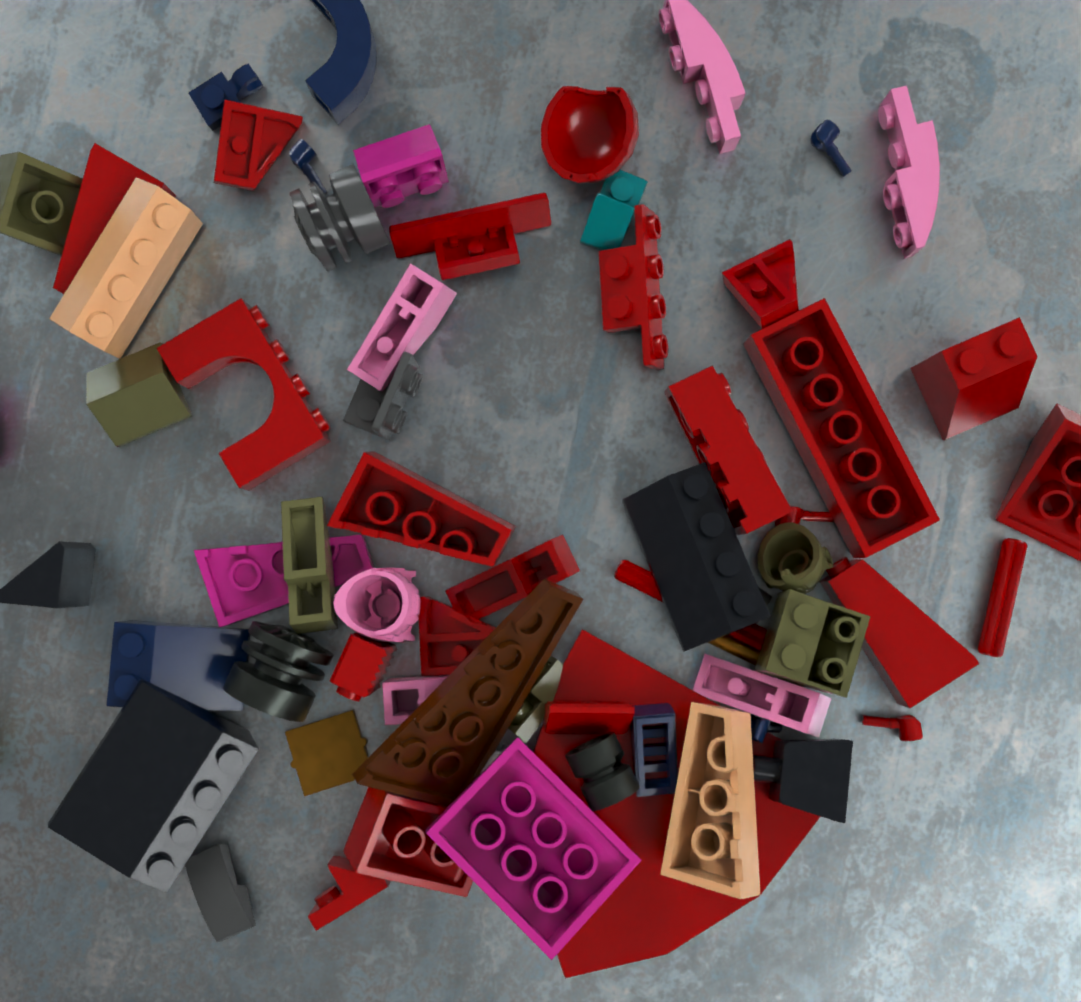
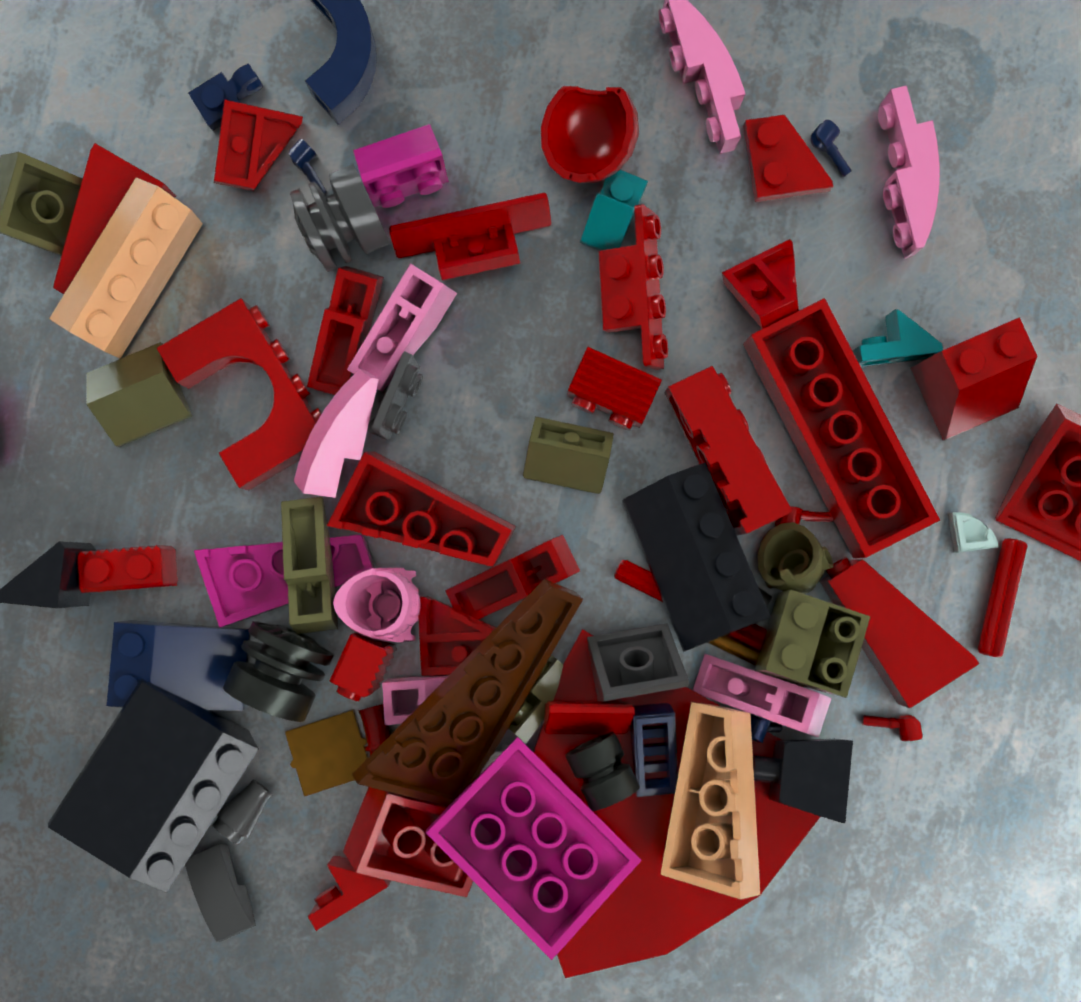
(127, 568): none -> red brick
(242, 812): none -> dark grey cone
(337, 436): none -> bright pink slope
(344, 328): none -> red slope
(374, 726): none -> red pin
(568, 455): none -> olive panel
(613, 389): none -> red brick
(635, 662): none -> dark grey slope
(781, 161): none -> red wing
(905, 343): none -> teal slope
(970, 533): none -> light aqua tile

